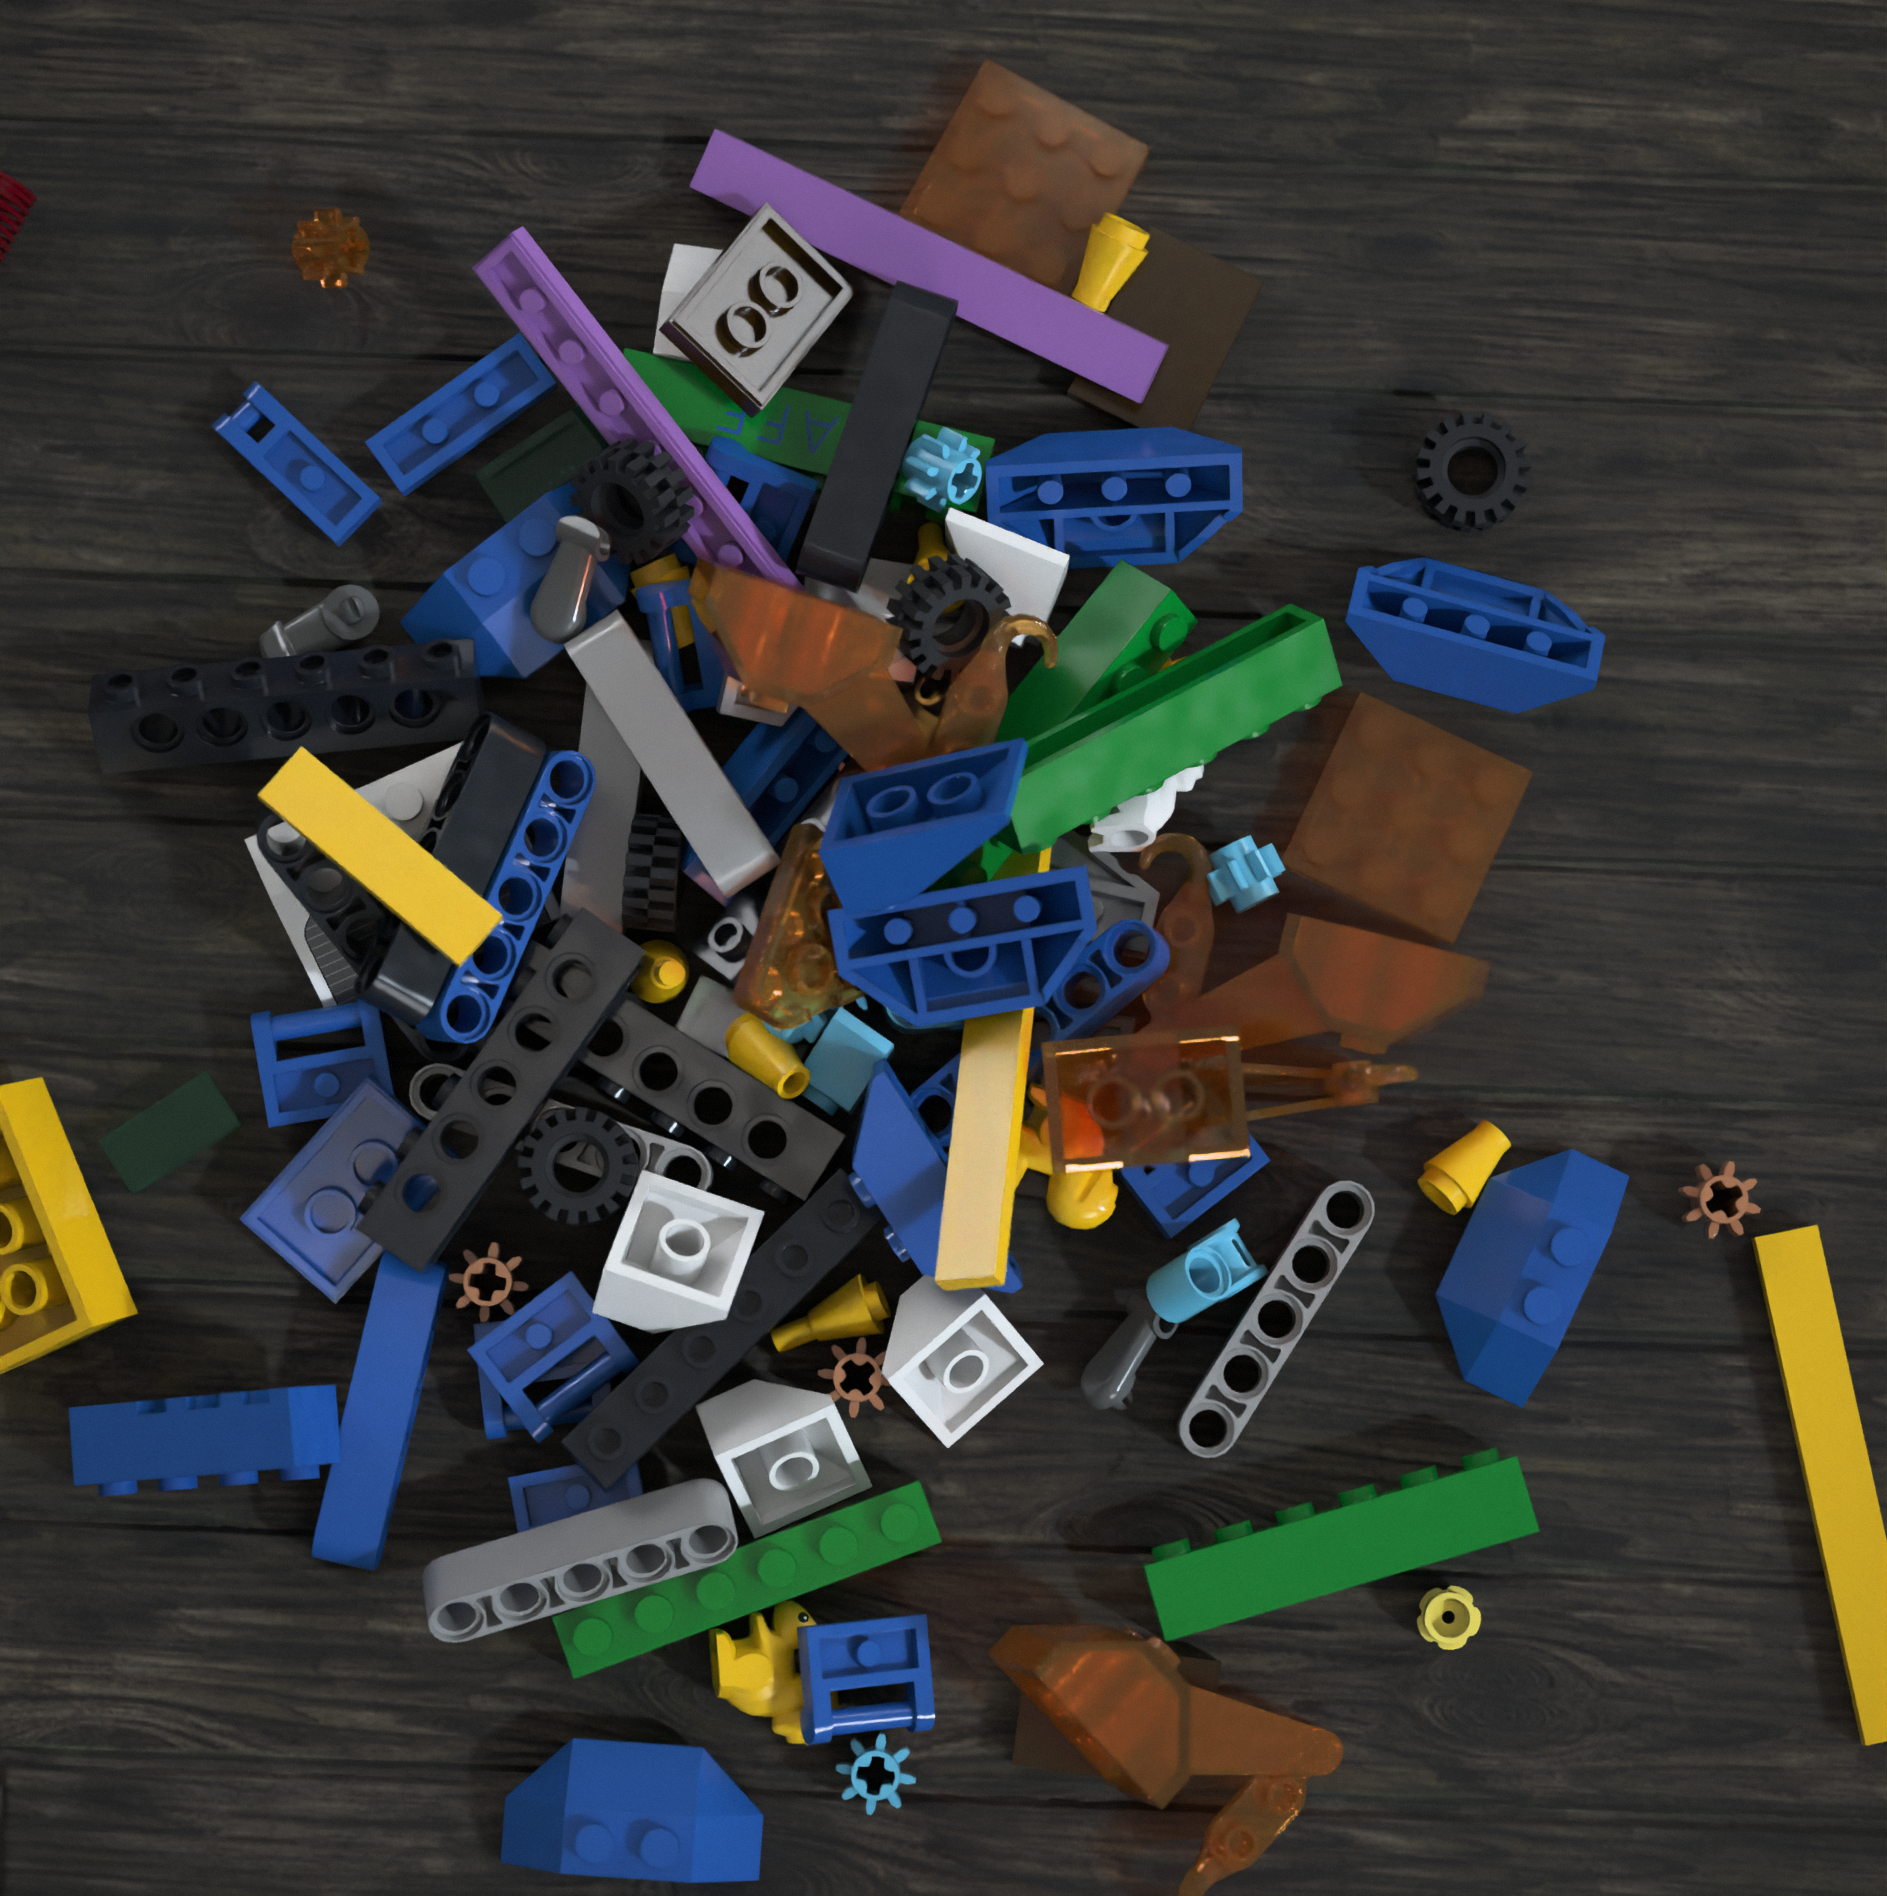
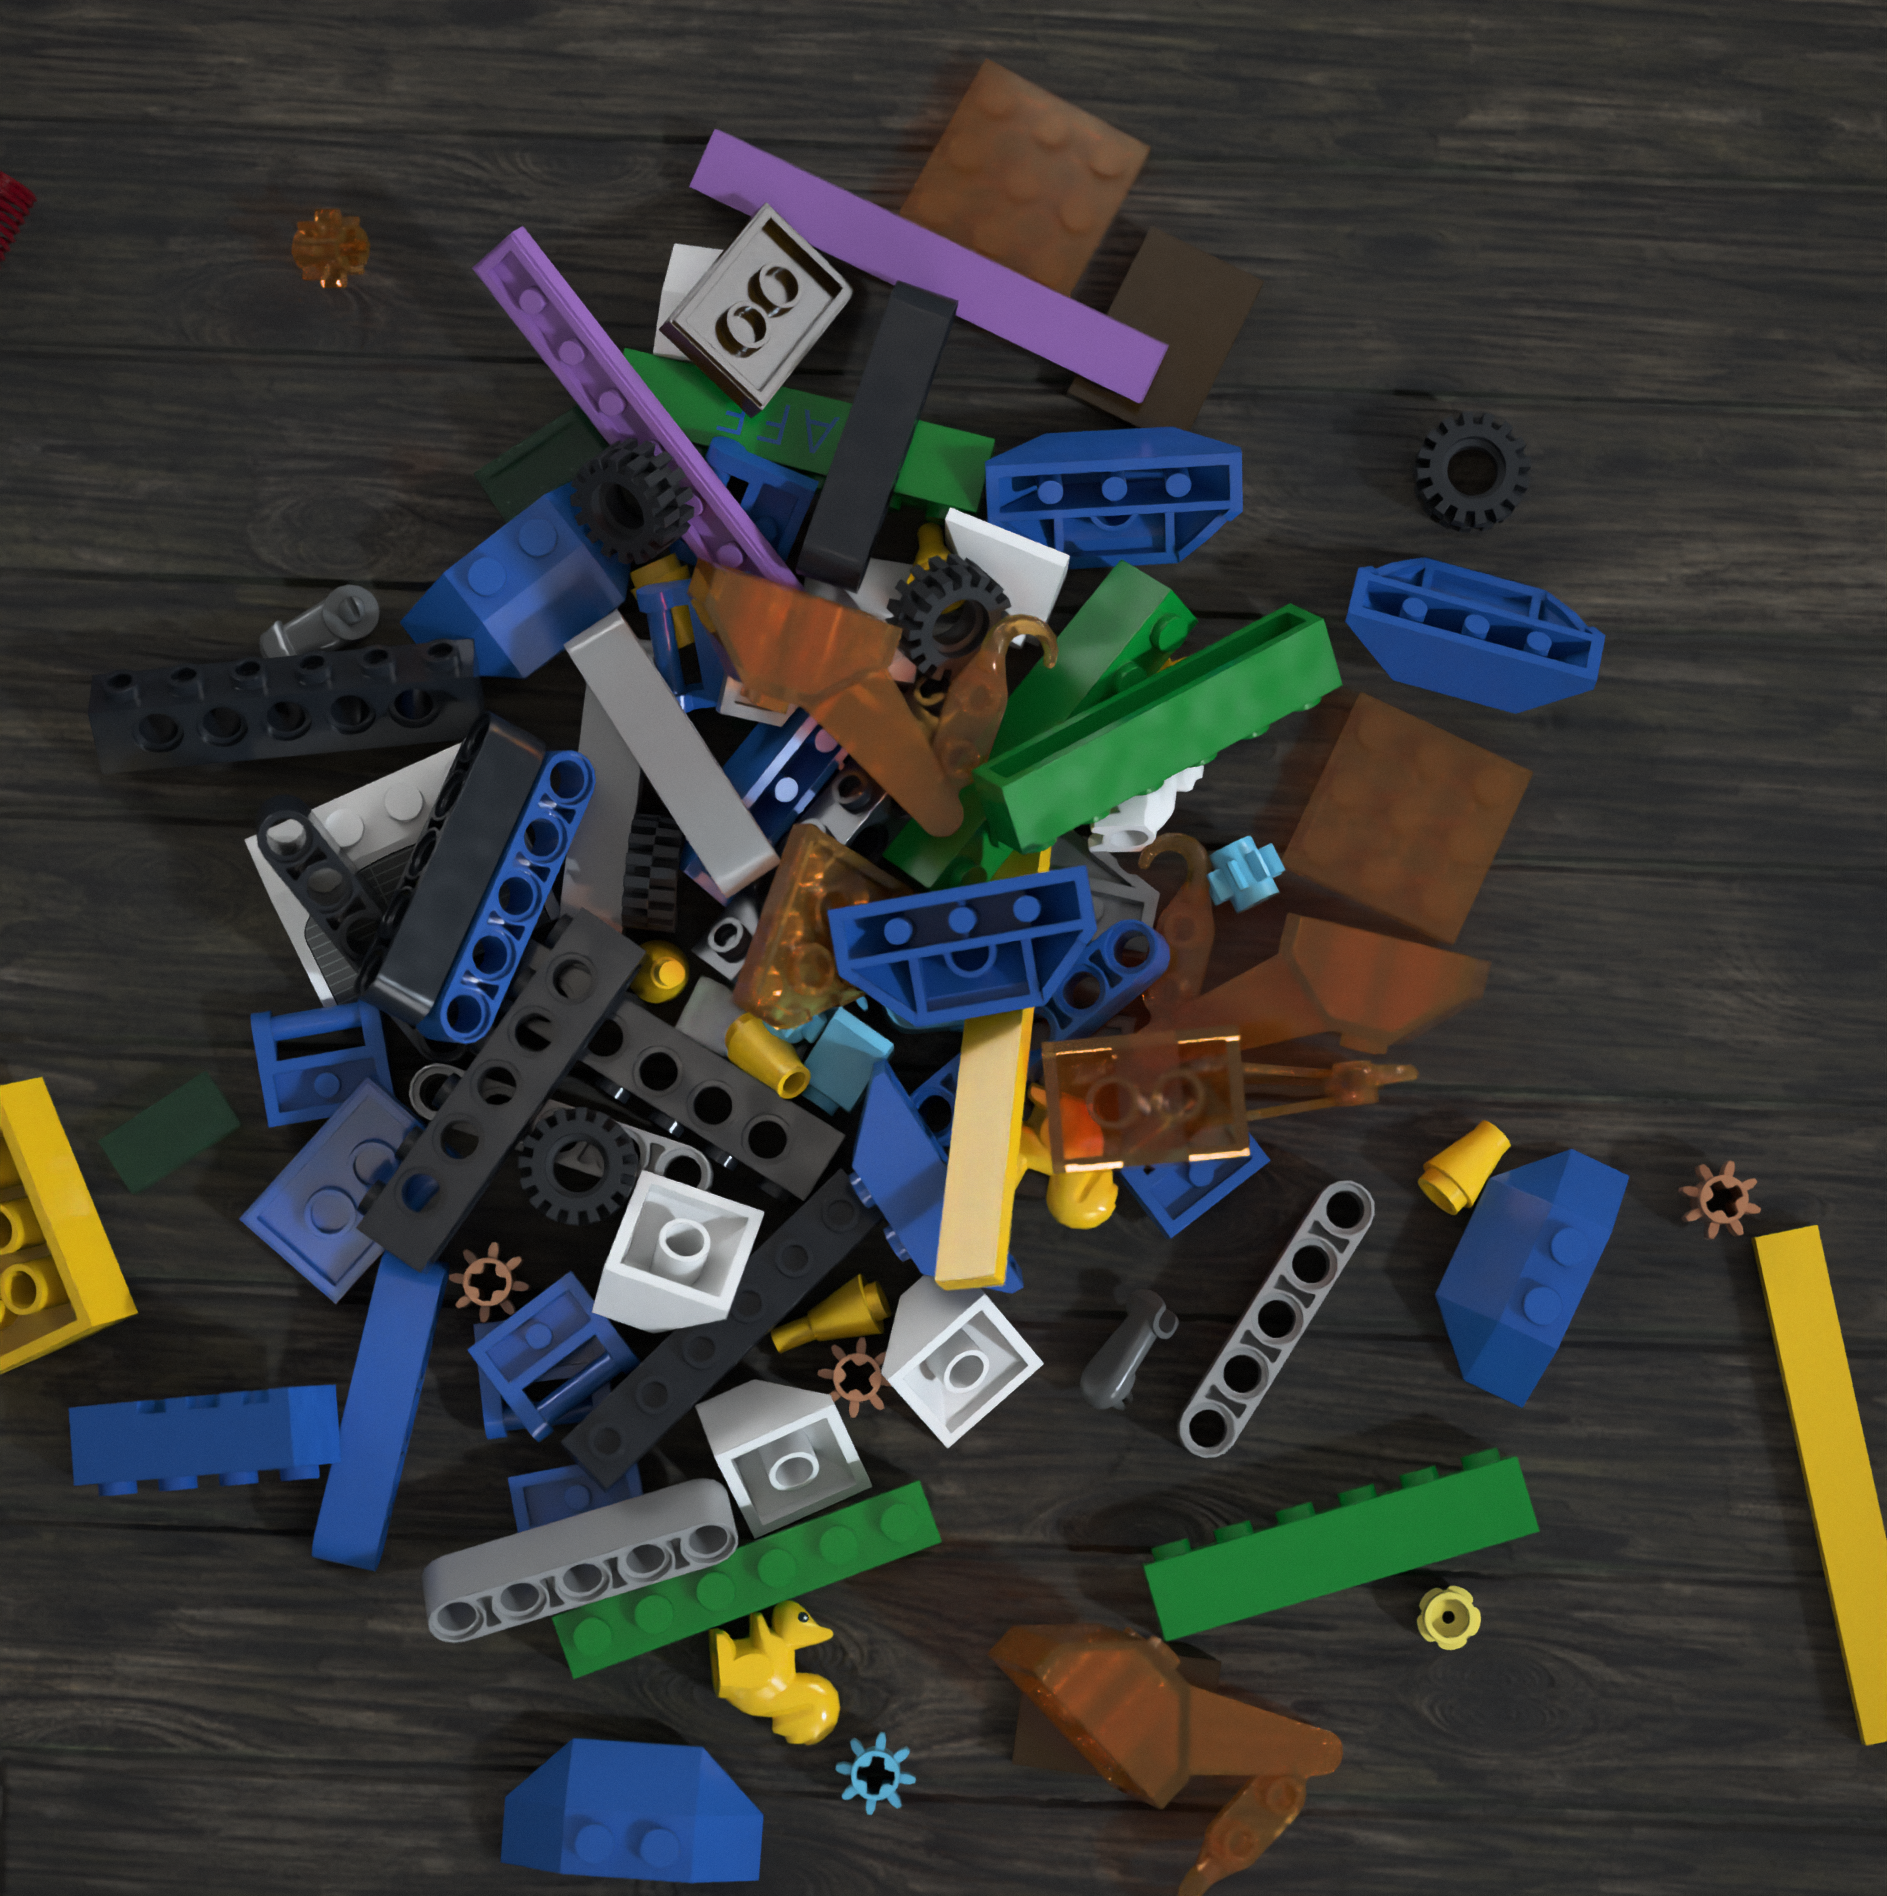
(299, 465): blue plate -> none
(380, 857): yellow tile -> none
(461, 414): blue plate -> none
(560, 602): dark grey piece -> none
(865, 1656): blue plate -> none
(916, 821): blue slope -> none
(941, 469): medium azure gear -> none
(1109, 260): yellow cone -> none
(1203, 1275): medium azure piece -> none

